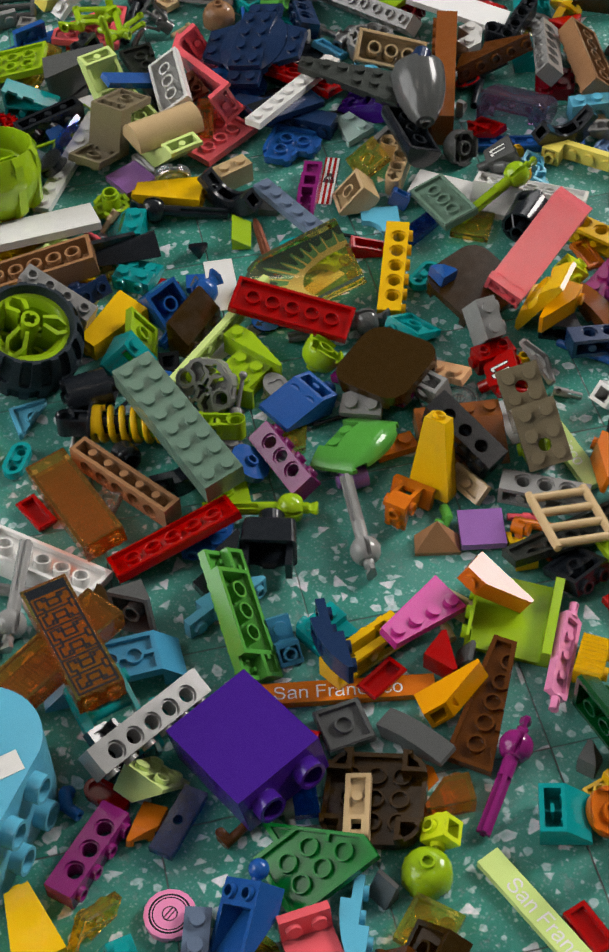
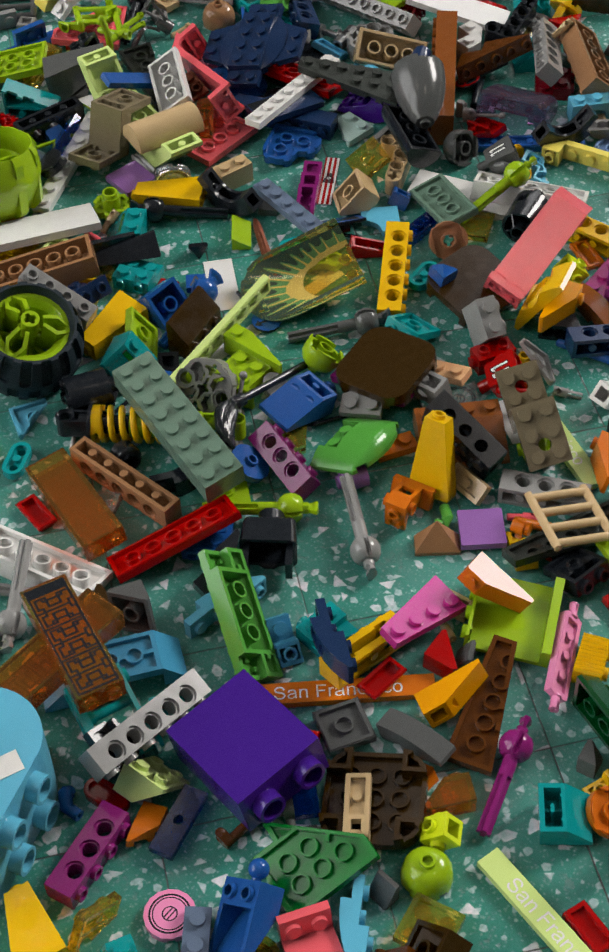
(227, 411): none -> black piece
(292, 309): red tile -> none
(345, 221): none -> black piece
(438, 234): none -> nougat plate
(470, 114): none -> light grey hinge
(563, 27): none -> tan pin

